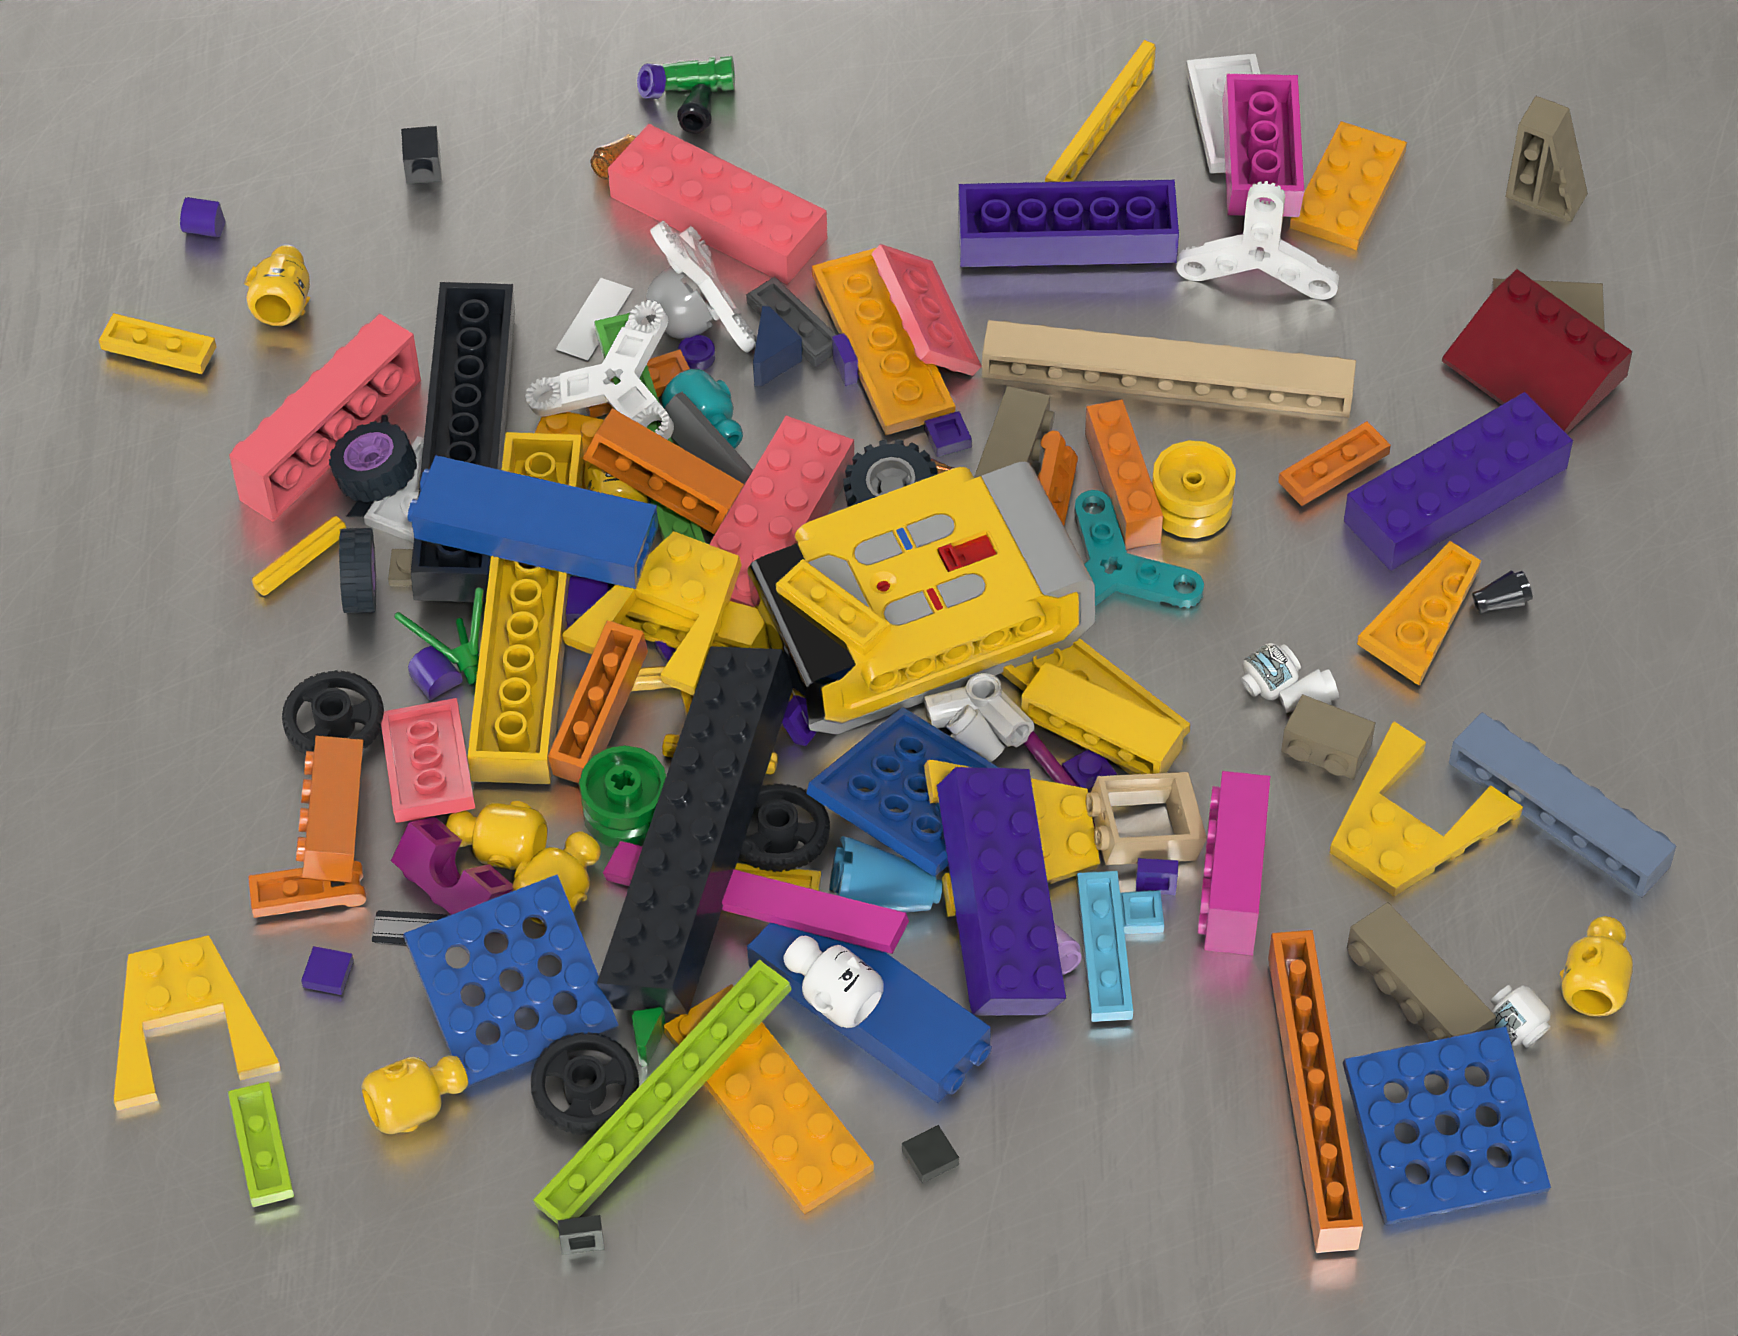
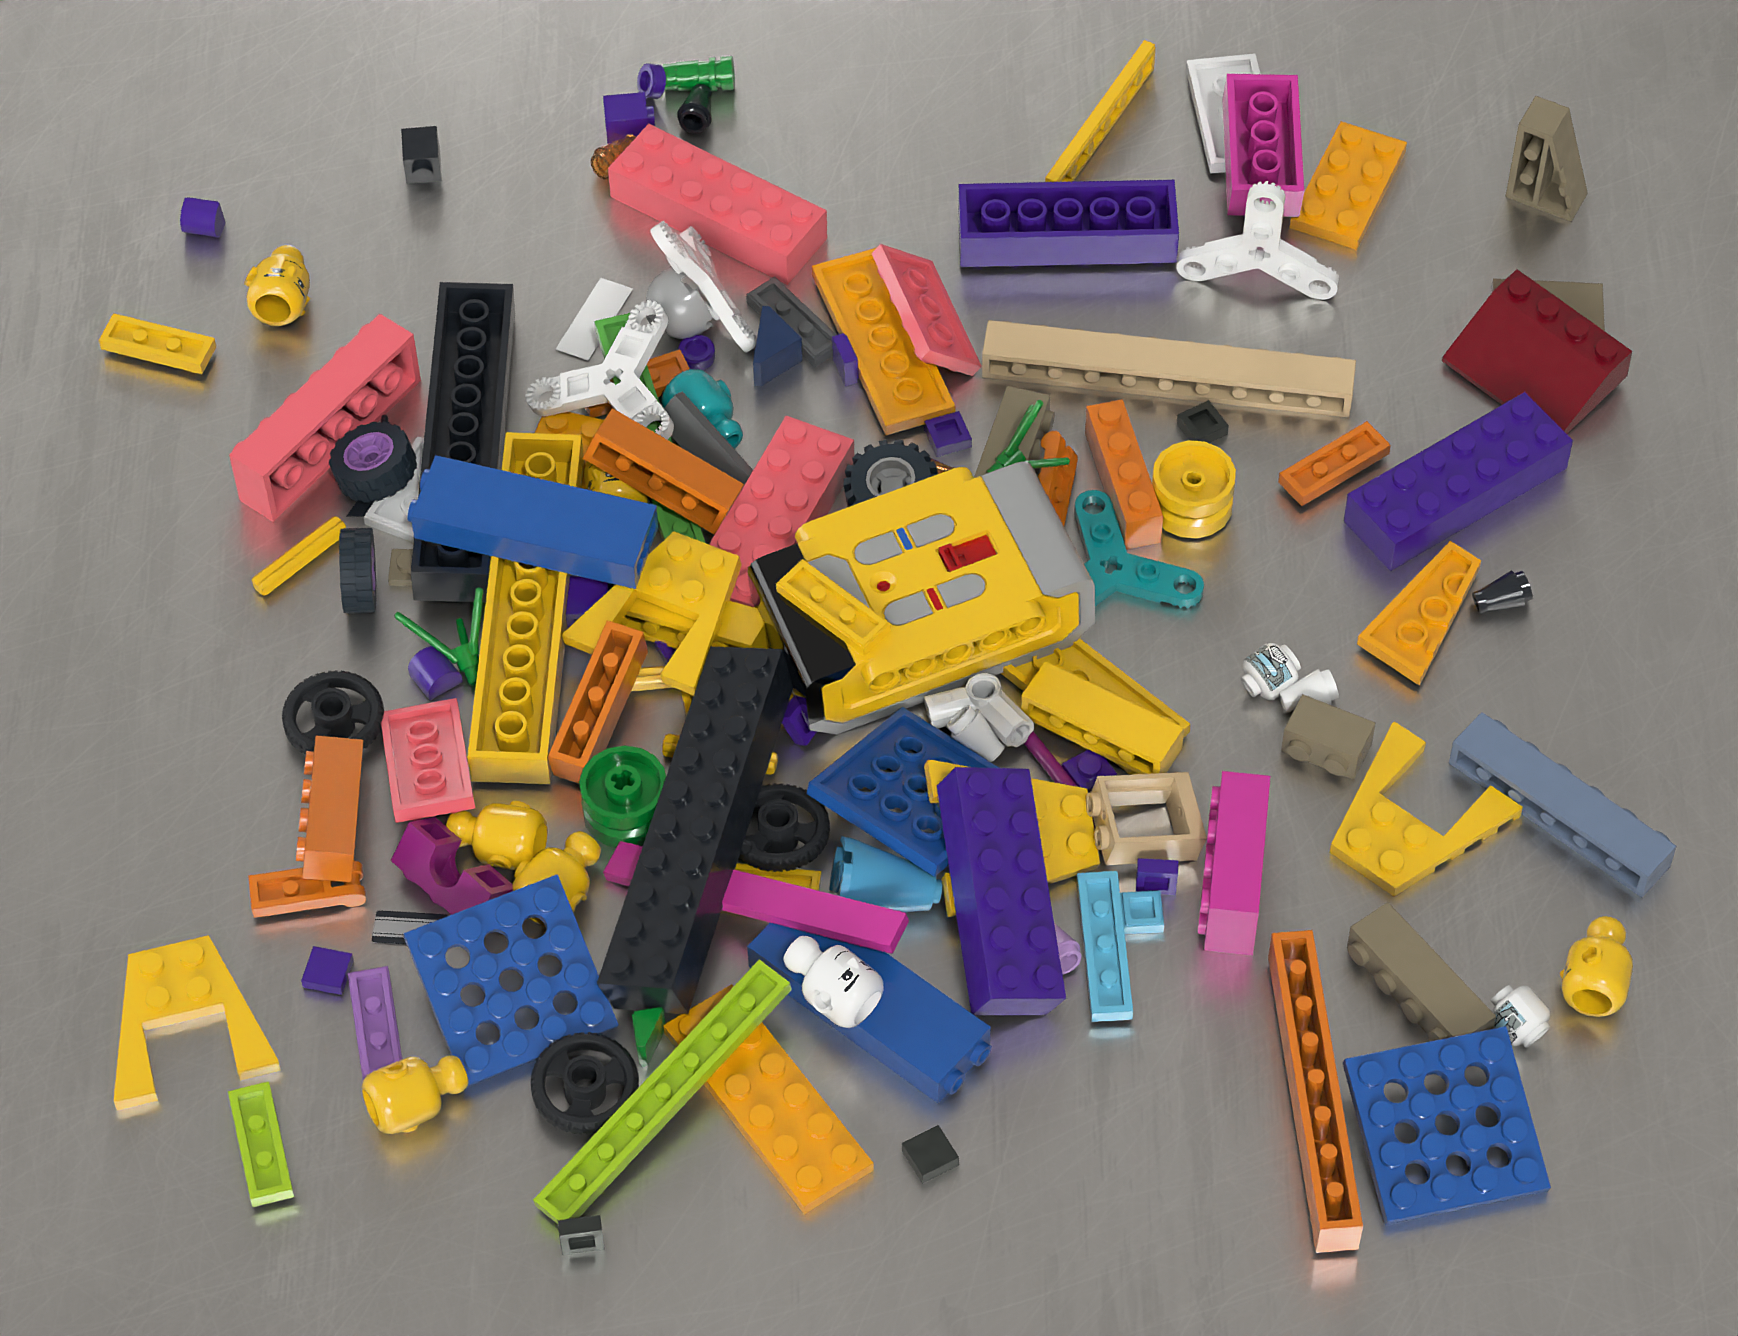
(374, 1018): none -> medium lavender tile
(626, 115): none -> dark purple brick
(1014, 455): none -> green plant
(1202, 423): none -> pearl dark grey tile

